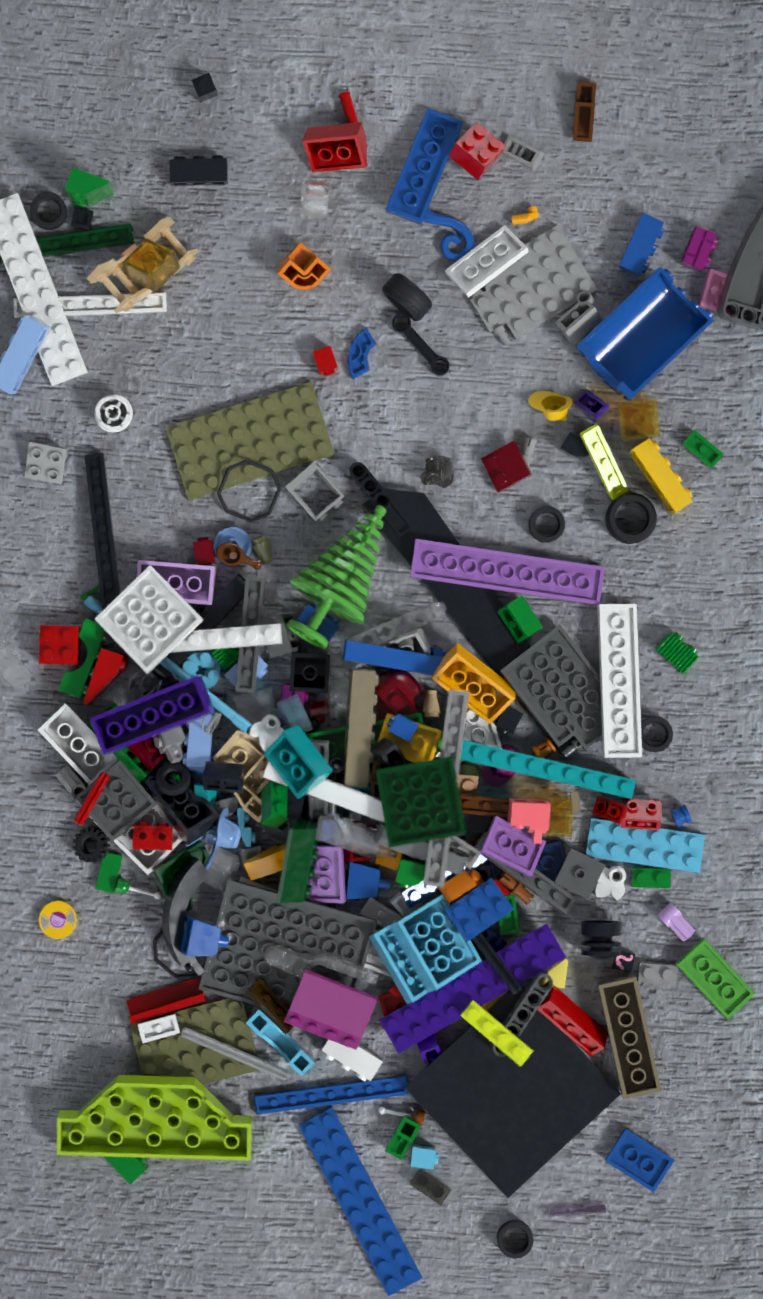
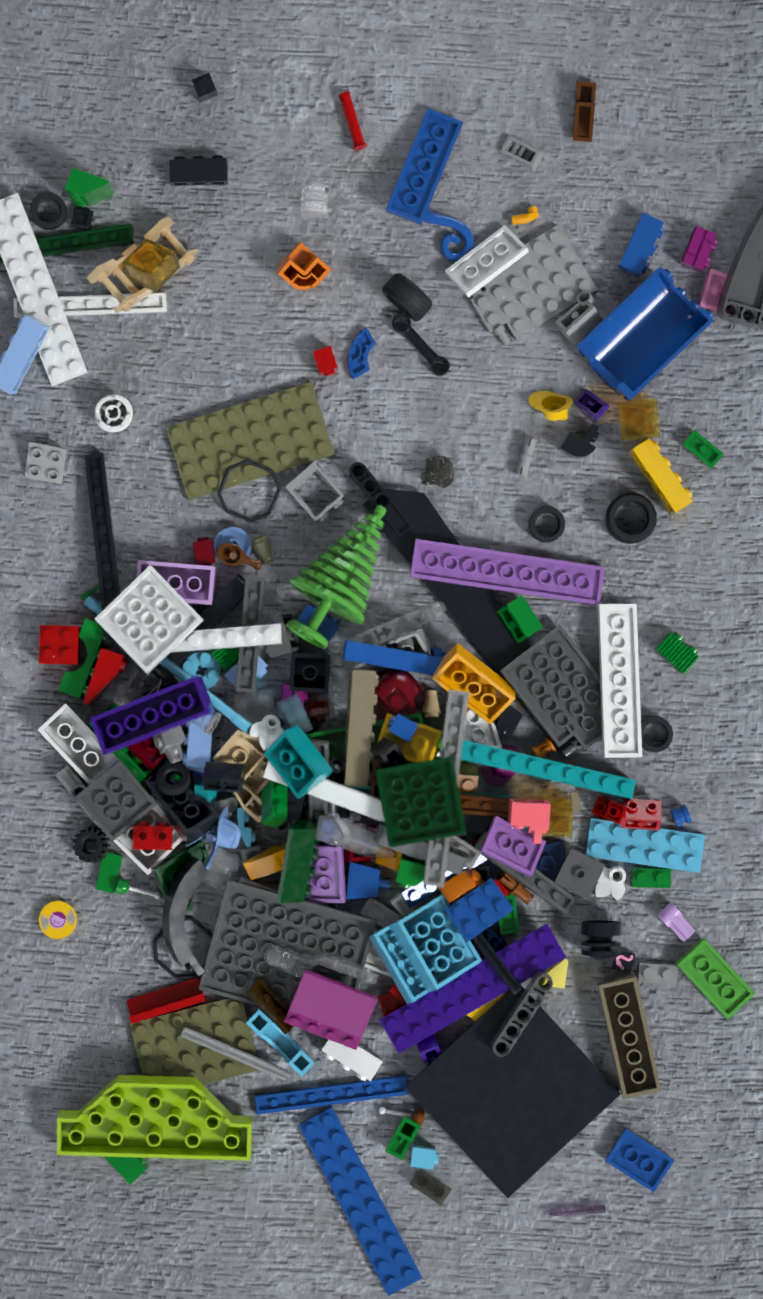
(91, 798): red axle -> none
(159, 1028): white plate -> none
(202, 938): torso -> none
(336, 147): red slope -> none
(477, 150): red brick -> none
(497, 1033): neon yellow plate -> none
(506, 466): dark red plate -> none
(515, 1253): black tyre -> none
(573, 1022): red panel -> none
(604, 461): plate -> none

